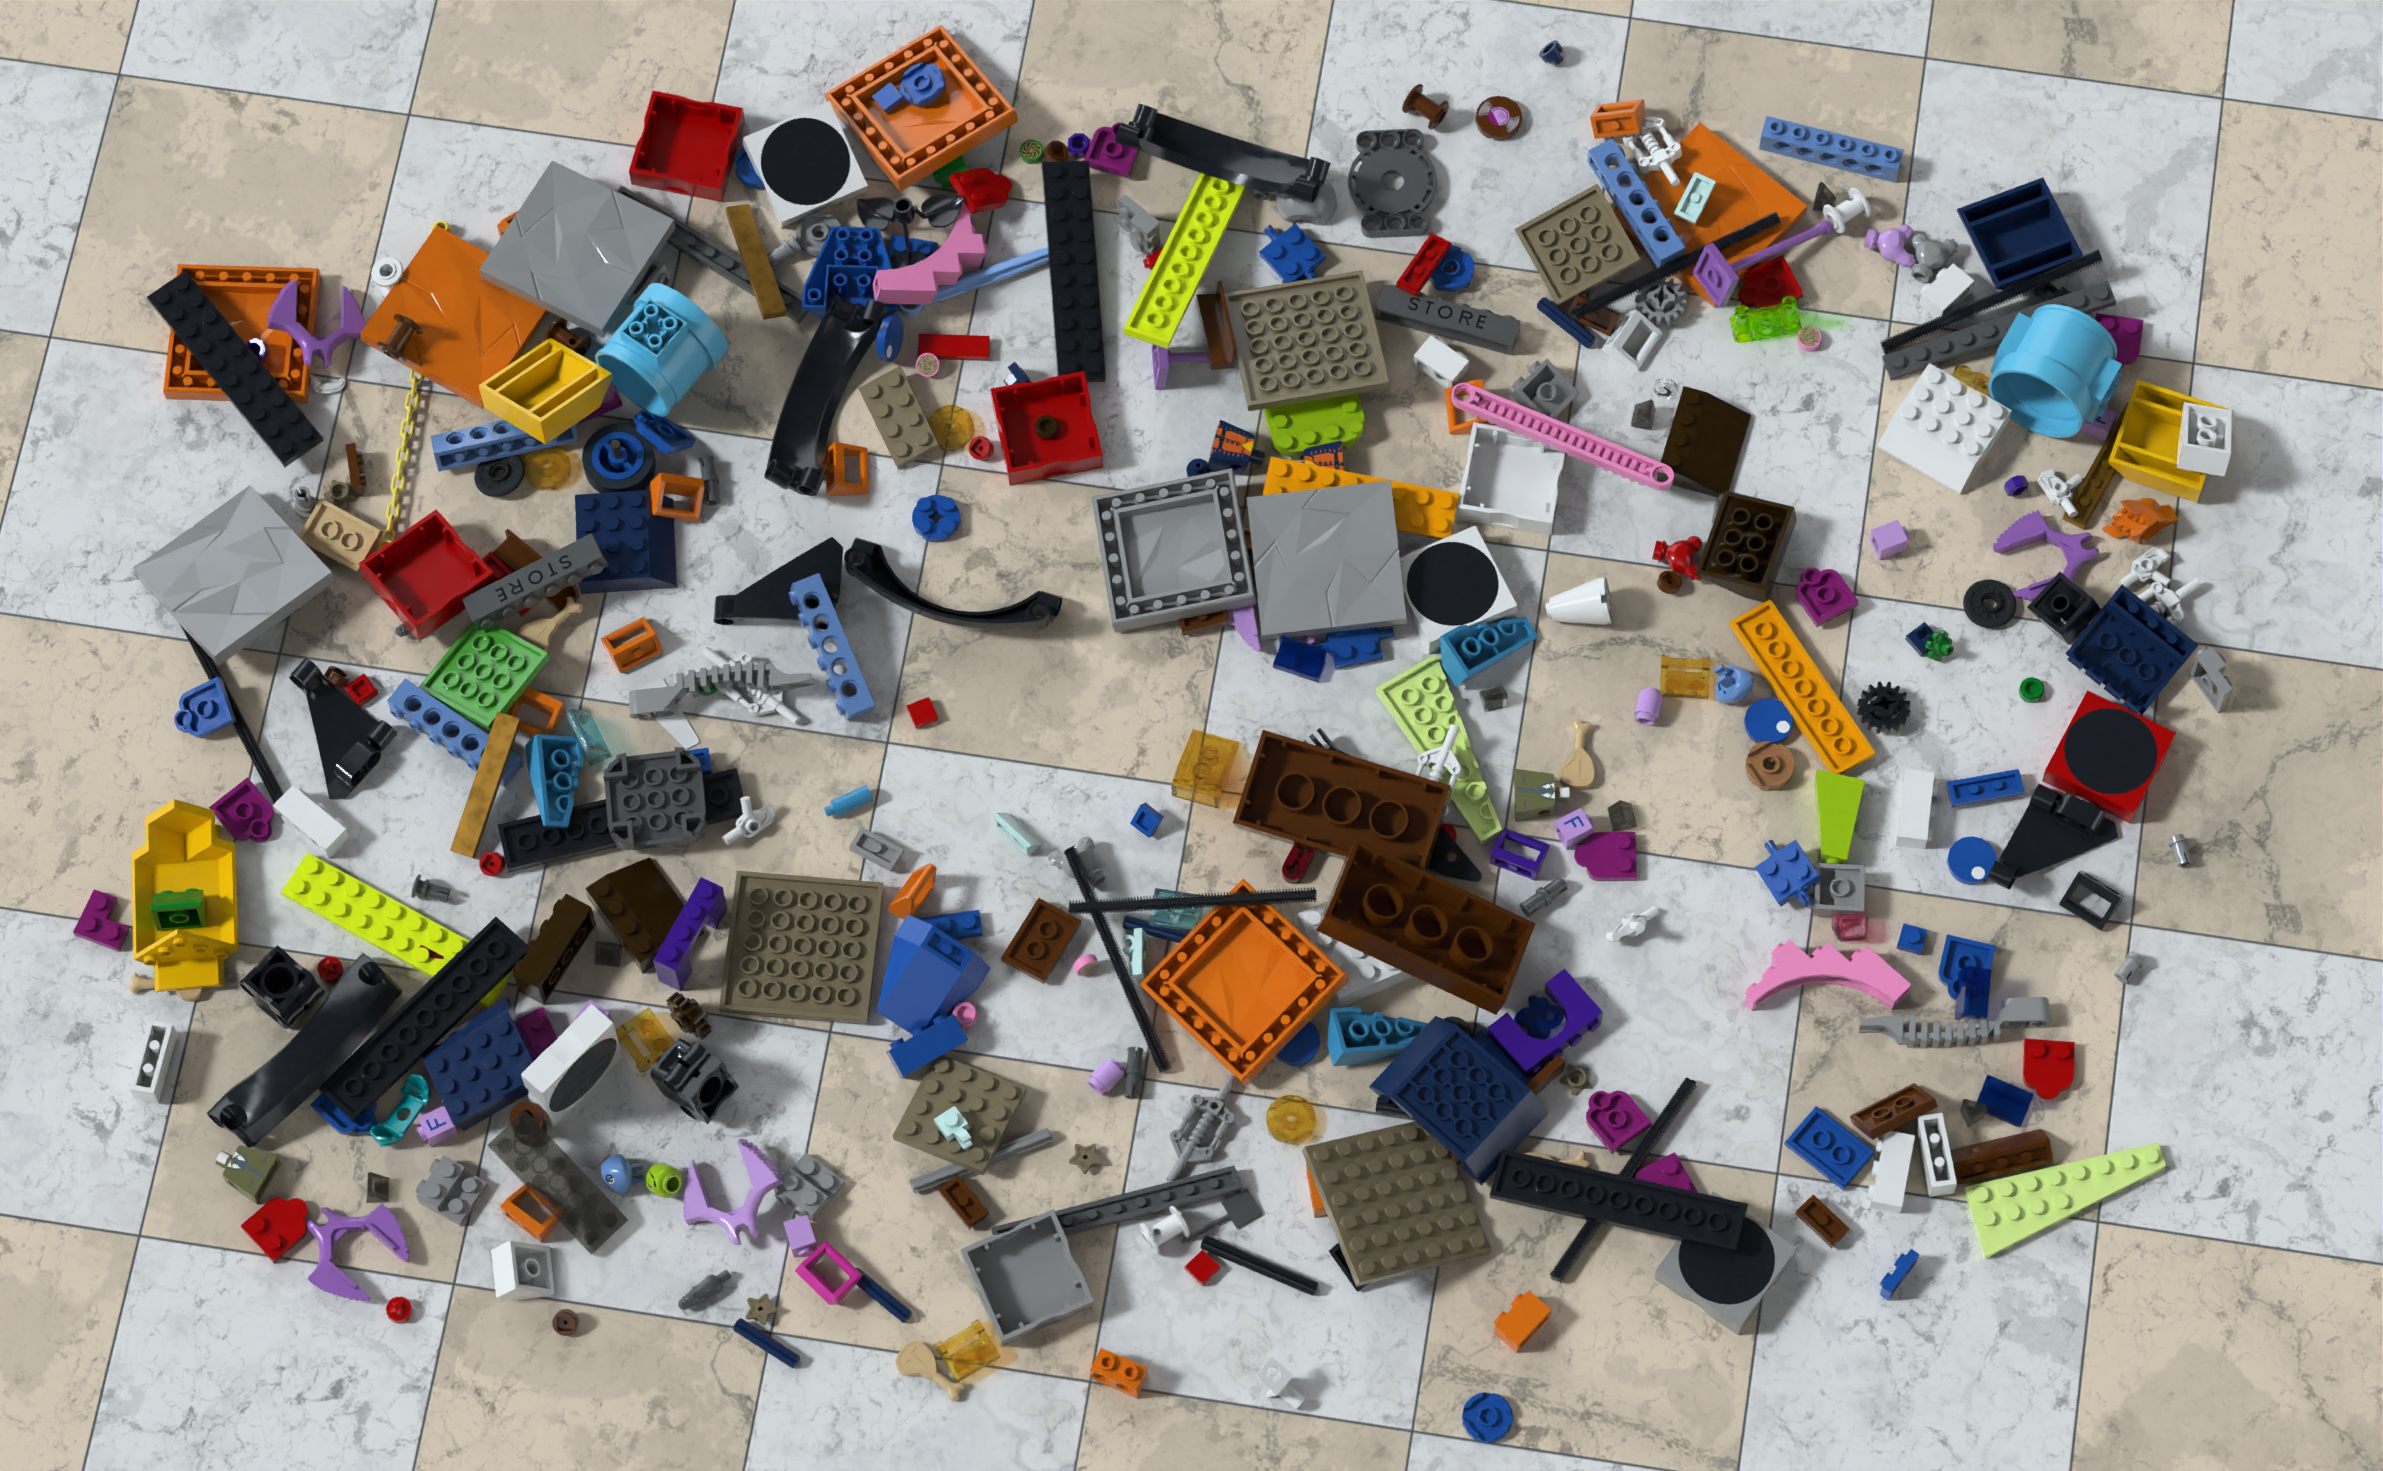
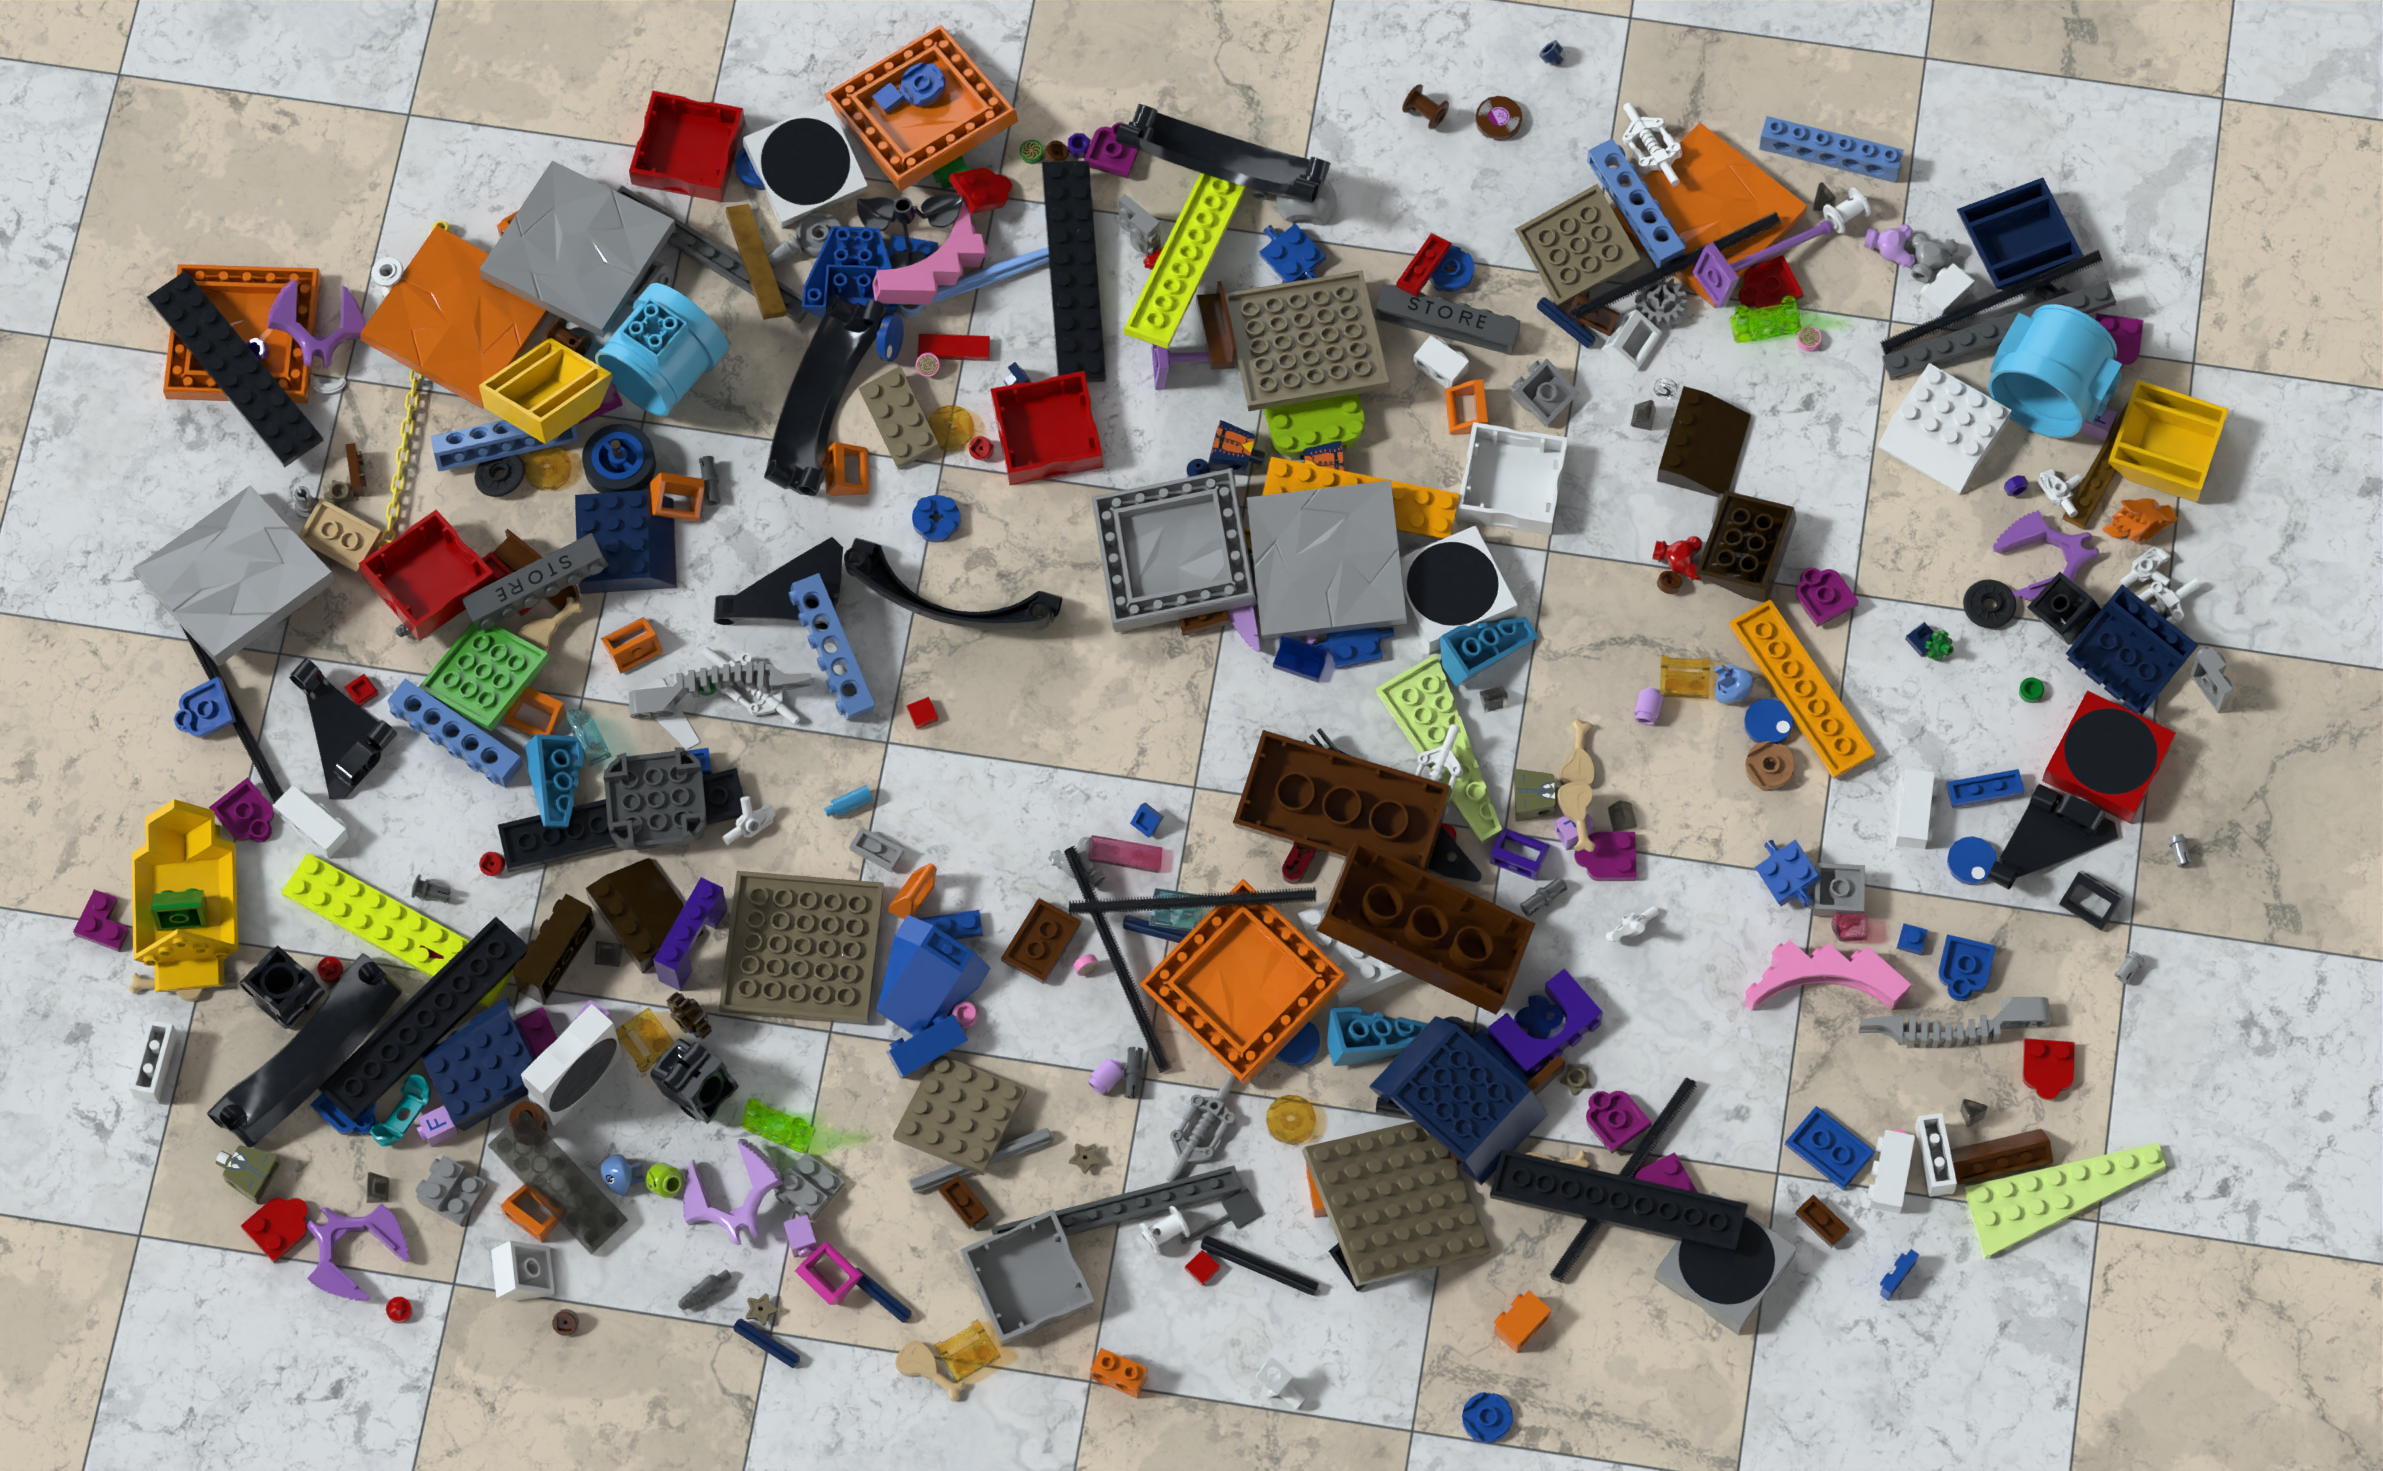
(336, 676): reddish brown tile -> none
(399, 337): reddish brown hose -> none
(486, 785): pearl gold tile -> none
(662, 433): blue plate -> none
(761, 1118): none -> clear neon green piece
(954, 1125): light aqua plate -> none
(1016, 833): light aqua slope -> none
(1046, 427): dark brown tile -> none
(1125, 854): none -> clear pink tile
(1140, 954): light aqua plate -> none
(1204, 768): clear yellow slope -> none
(1387, 205): dark grey piece -> none
(1562, 437): bright pink gear -> none
(1573, 801): none -> tan piece
(1583, 604): white cone -> none
(1618, 118): orange tile -> none
(1695, 198): light aqua plate -> none
(1836, 810): lime slope -> none
(1875, 713): black gear -> none
(1889, 539): lavender brick -> none
(1893, 1111): reddish brown tile -> none
(1972, 993): clear blue panel -> none
(1974, 380): clear yellow plate -> none
(2005, 1101): clear blue panel -> none
(2204, 439): white slope -> none

